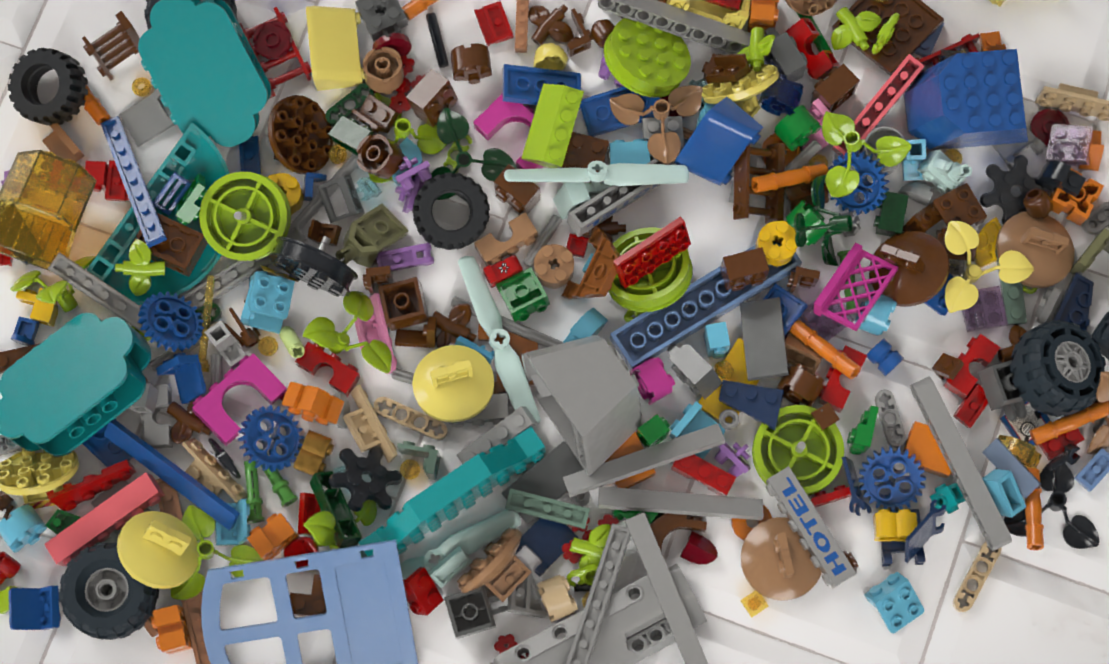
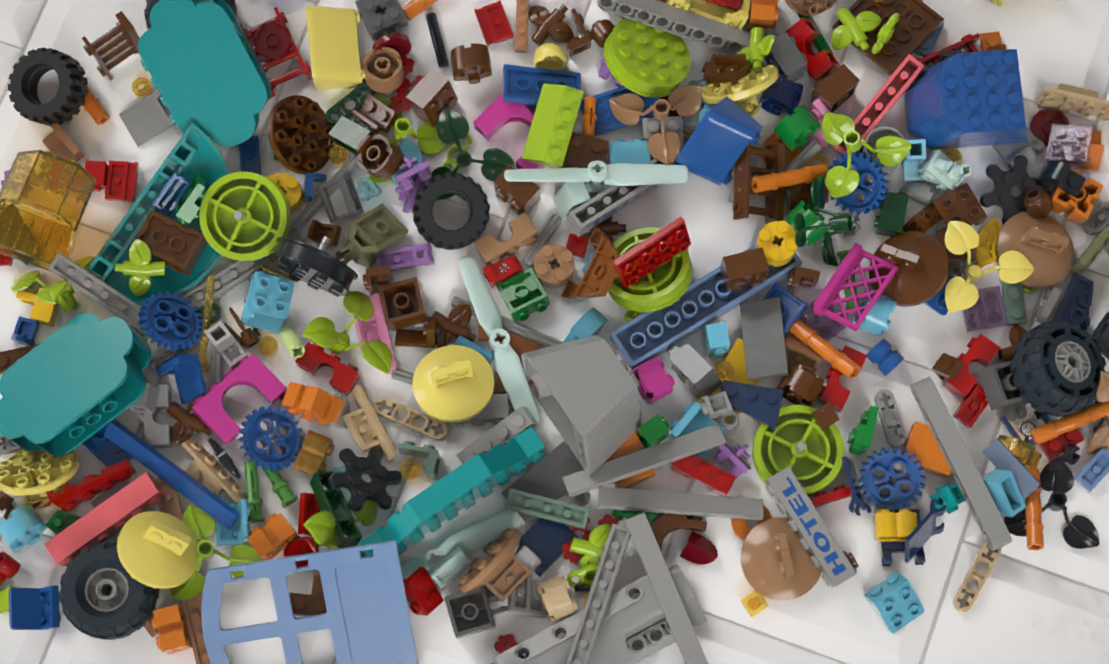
(133, 182): tile -> none
(589, 116): none -> orange pin
(716, 405): none -> light grey bracket

